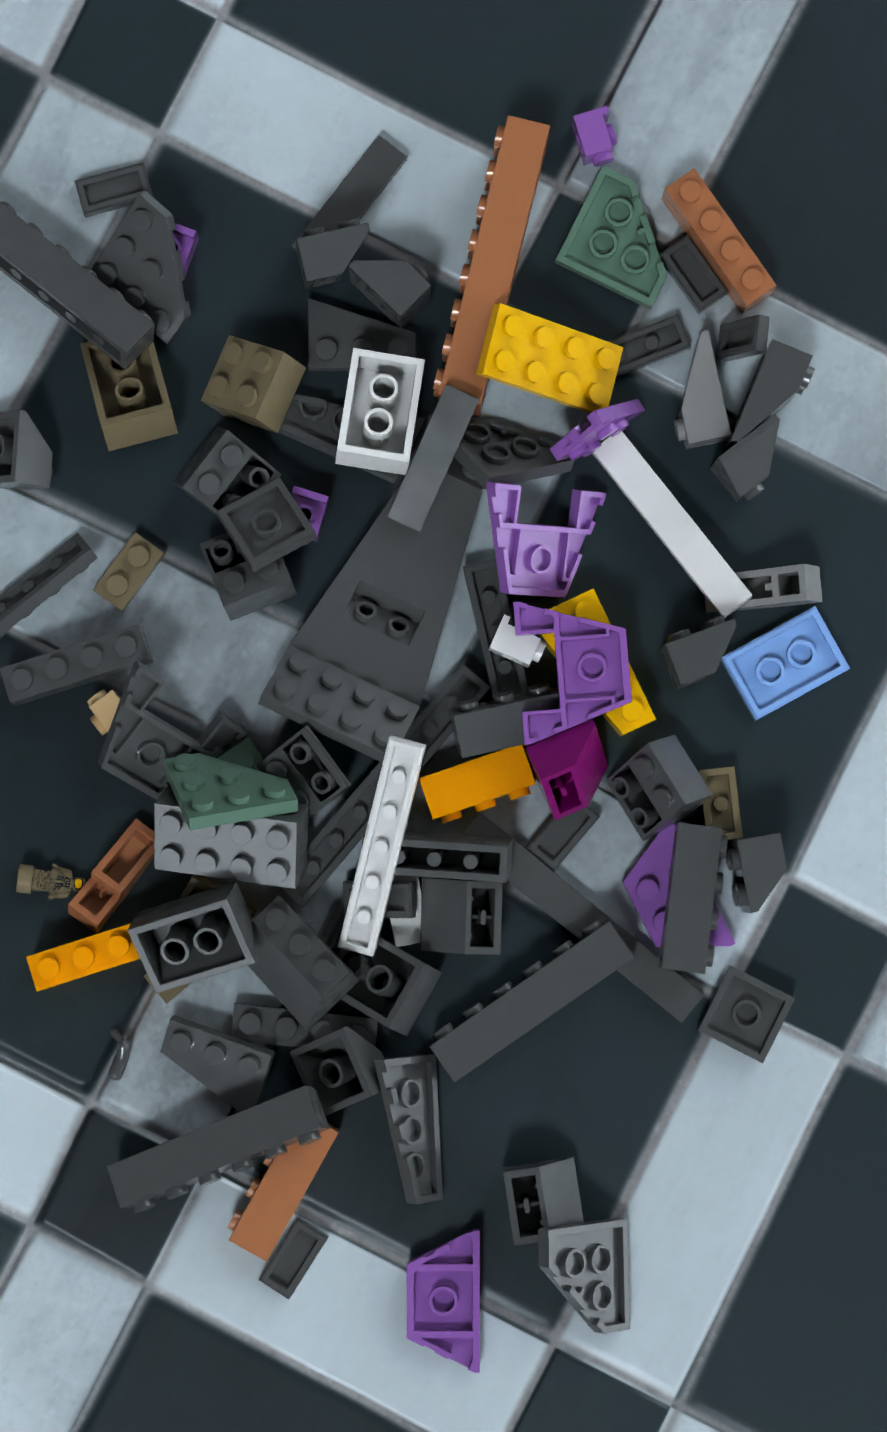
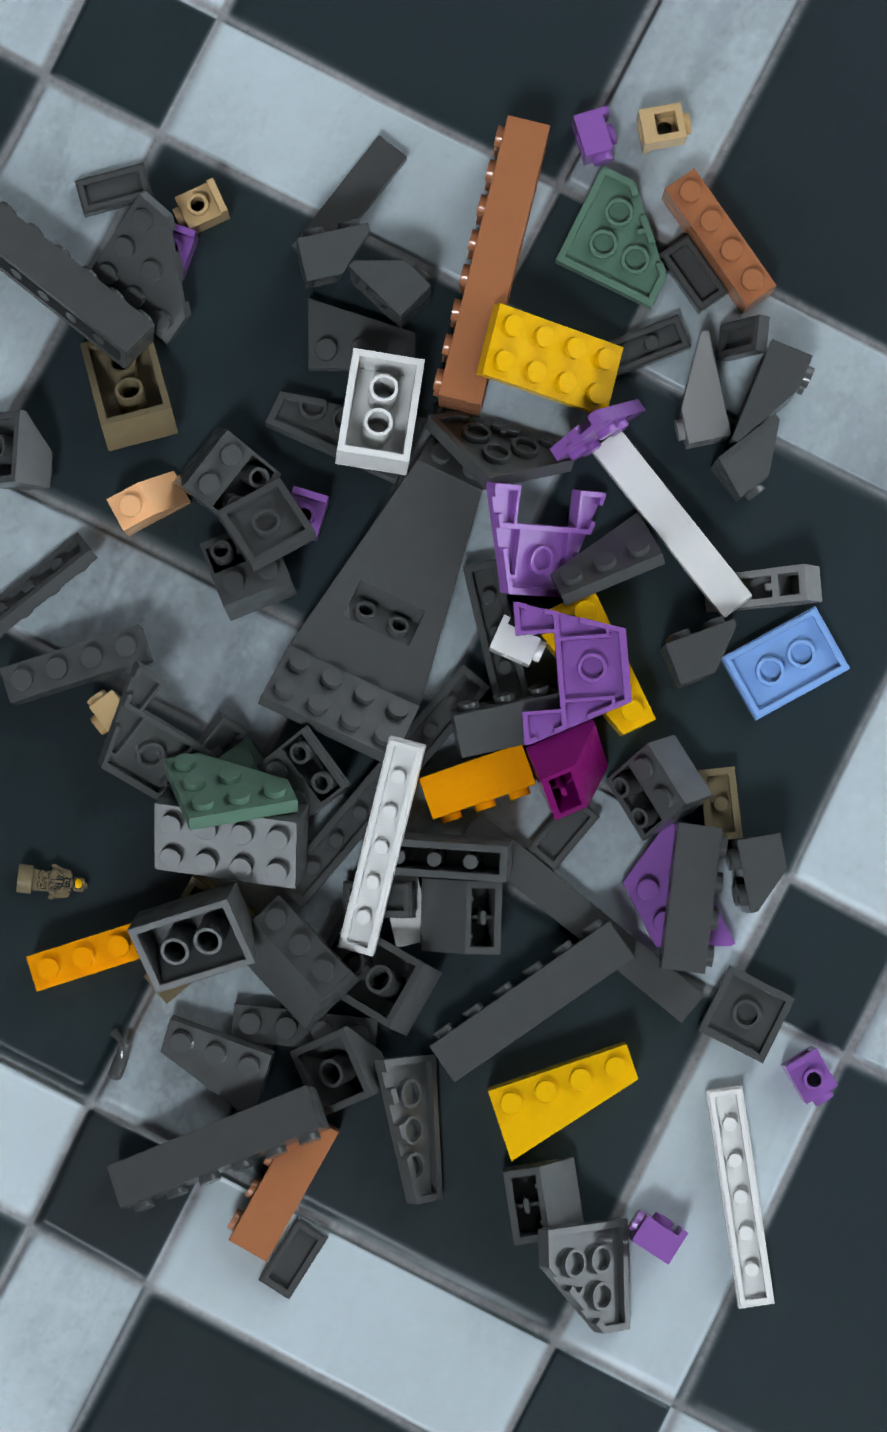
(114, 877): nougat slope -> none
(129, 572): dark tan plate -> none
(147, 502): none -> light nougat slope
(212, 213): none -> tan brick
(253, 383): dark tan brick -> none
(433, 457): dark grey tile -> none
(446, 1300): medium lavender wing -> none
(553, 1097): none -> yellow wedge
(609, 561): none -> dark grey wing
(656, 1235): none -> medium lavender brick
(665, 115): none -> tan brick
(739, 1196): none -> white tile
(800, 1067): none -> medium lavender brick

